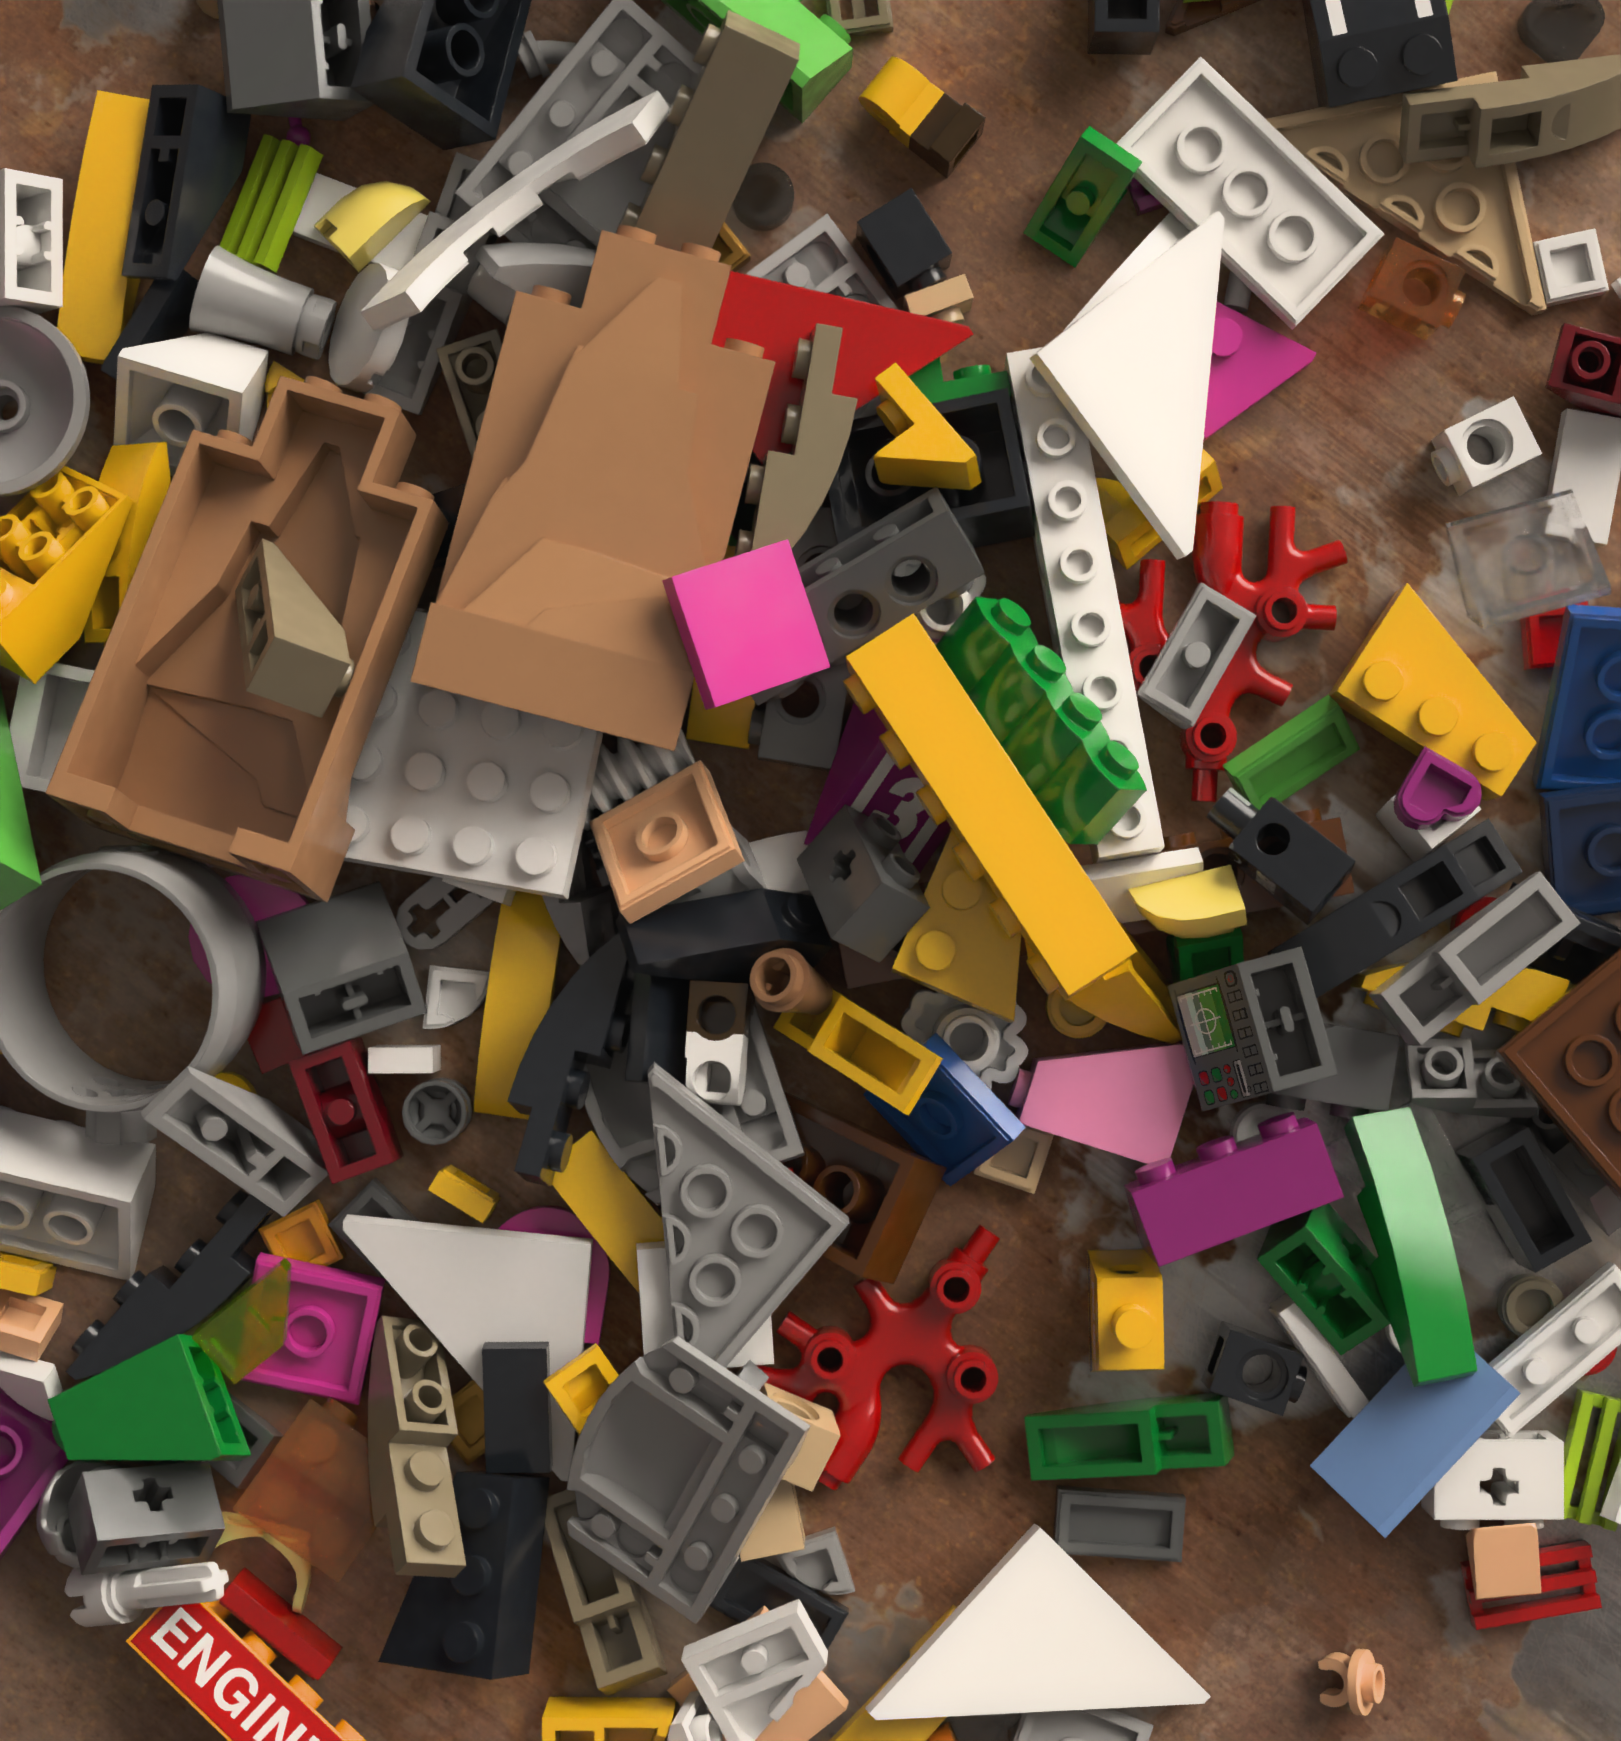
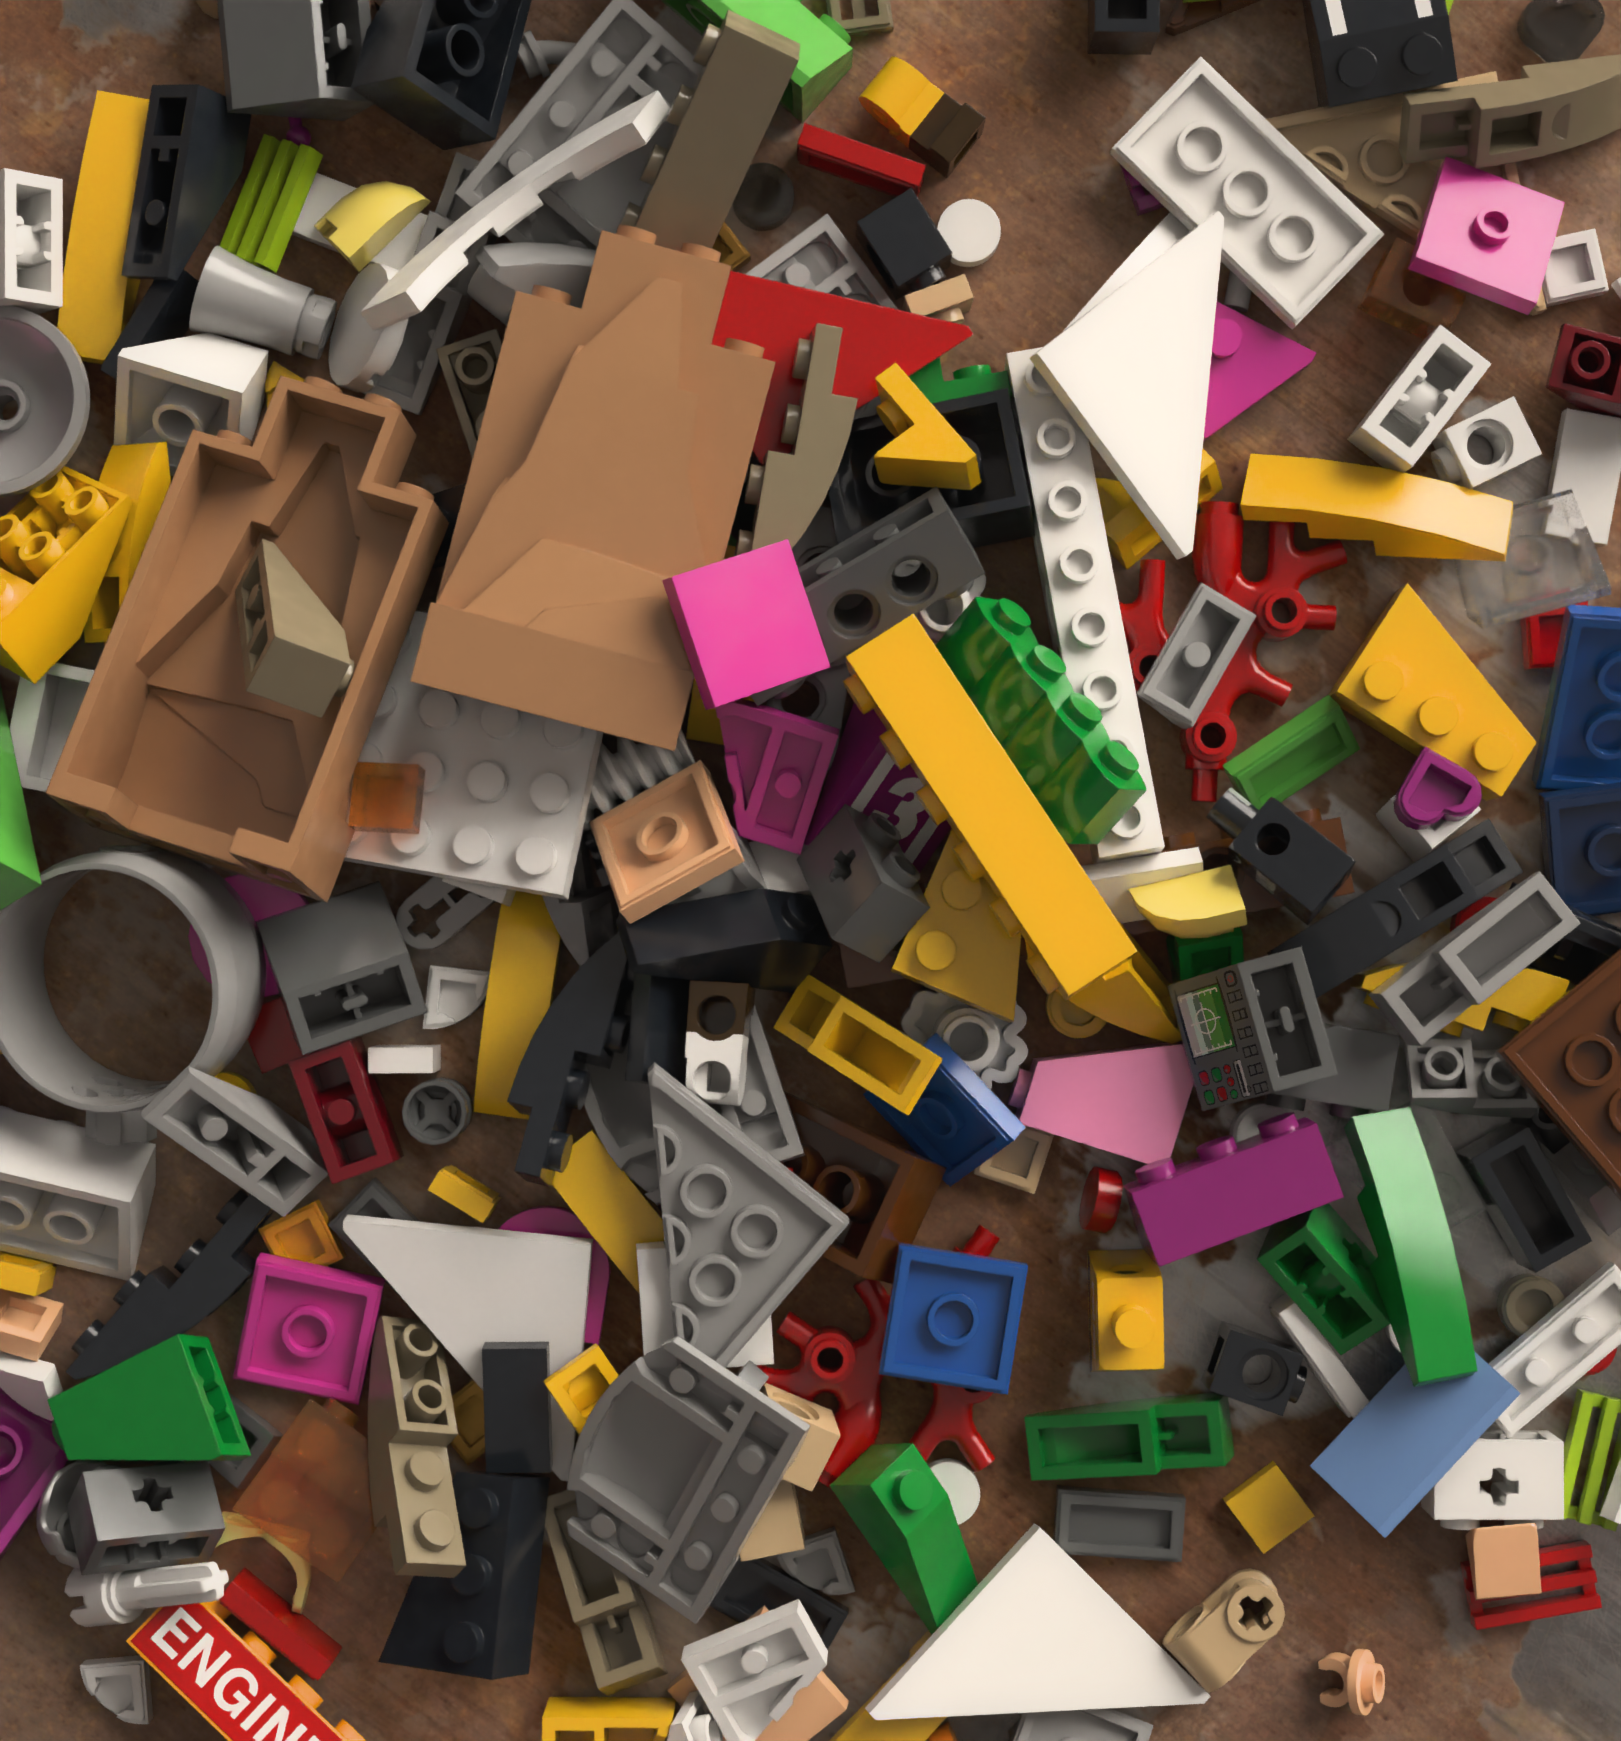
(121, 1686): none -> white tile
(249, 1325): clear neon green tile -> none
(387, 797): none -> clear orange tile
(774, 770): none -> dark pink wing
(789, 984): medium nougat cone -> none
(858, 162): none -> red tile
(909, 1527): none -> green slope
(953, 1318): none -> blue tile
(960, 1486): none -> white tile
(970, 232): none -> white tile
(1082, 196): green slope -> none
(1100, 1200): none -> red tile
(1221, 1636): none -> tan piece
(1268, 1507): none -> yellow tile
(1393, 508): none -> yellow slope
(1419, 401): none -> white brick
(1486, 236): none -> plate

